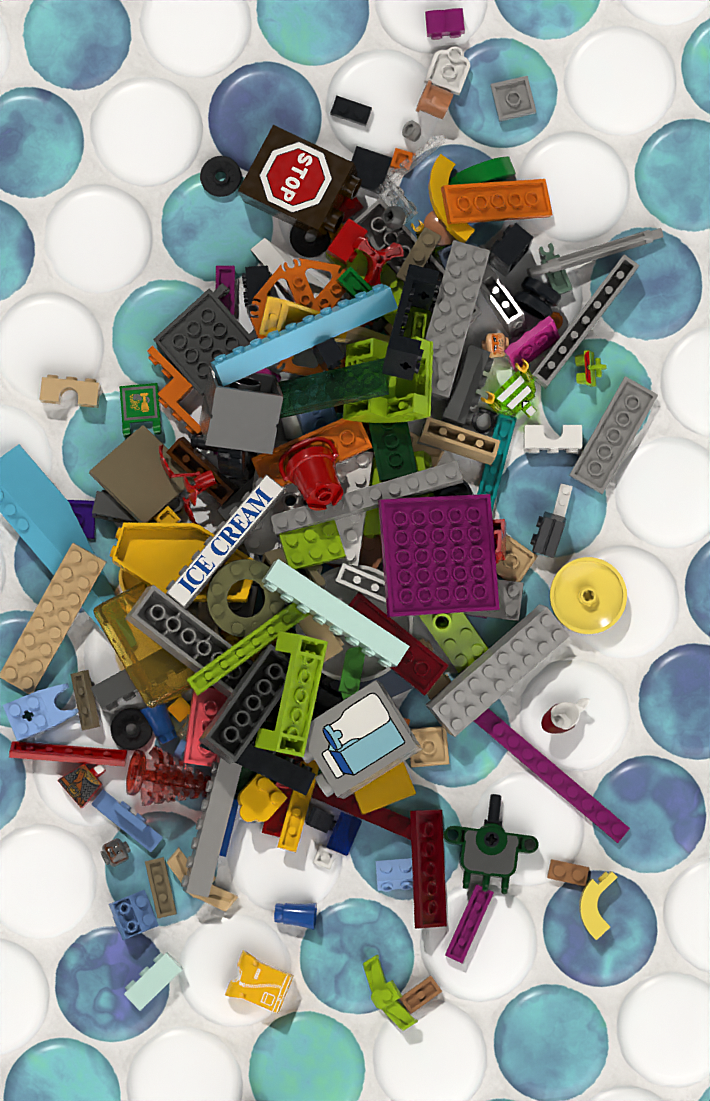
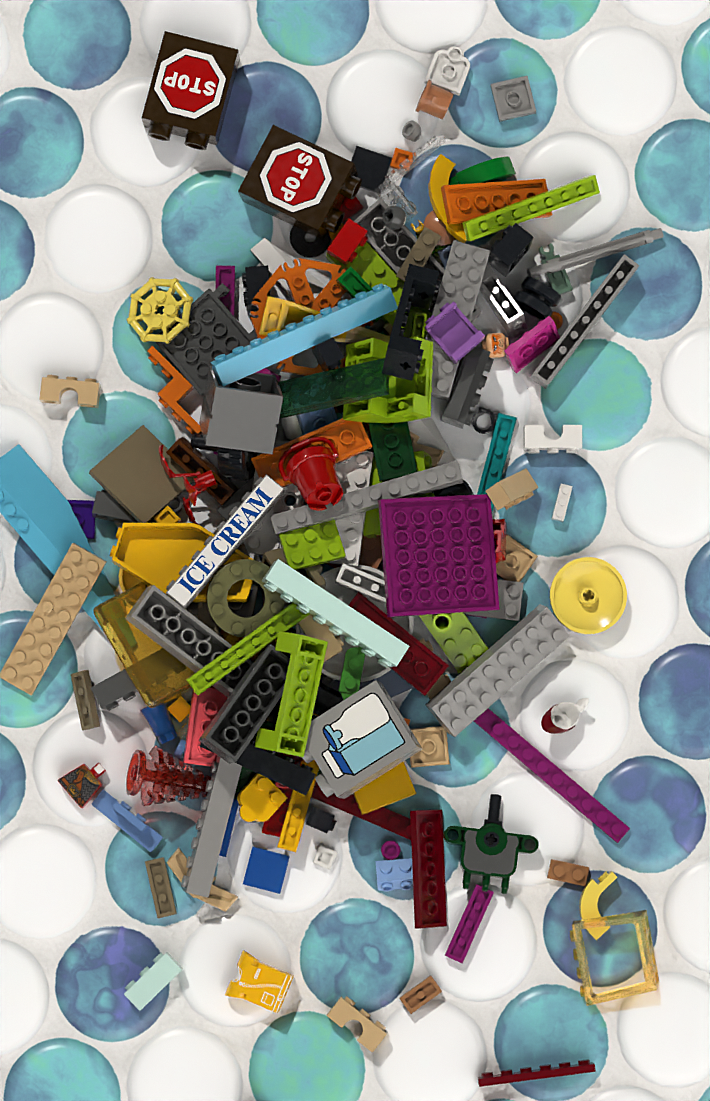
(45, 712): light blue brick -> none
(66, 753): red tile -> none
(115, 852): dark grey head -> none
(119, 732): black wheel -> none
(133, 915): medium blue plate -> none
(139, 405): green flag -> none
(152, 303): none -> light yellow plate
(190, 90): none -> brick
(224, 187): black wheel -> none
(266, 870): none -> blue tile
(296, 914): blue plant -> none
(344, 833): clear blue panel -> none
(345, 1011): none -> tan arch
(351, 111): black plate -> none
(376, 258): red piece -> none
(386, 994): lime plate -> none
(390, 850): none -> magenta tile
(444, 23): magenta brick -> none
(453, 332): none -> medium lavender panel
(459, 440): tan brick -> none
(512, 490): none -> tan brick
(514, 394): torso -> none
(527, 1073): none -> dark red plate
(530, 207): none -> lime plate
(549, 534): black brick -> none
(591, 365): lime hips -> none
(613, 435): light grey plate -> none
(641, 923): none -> clear yellow windscreen

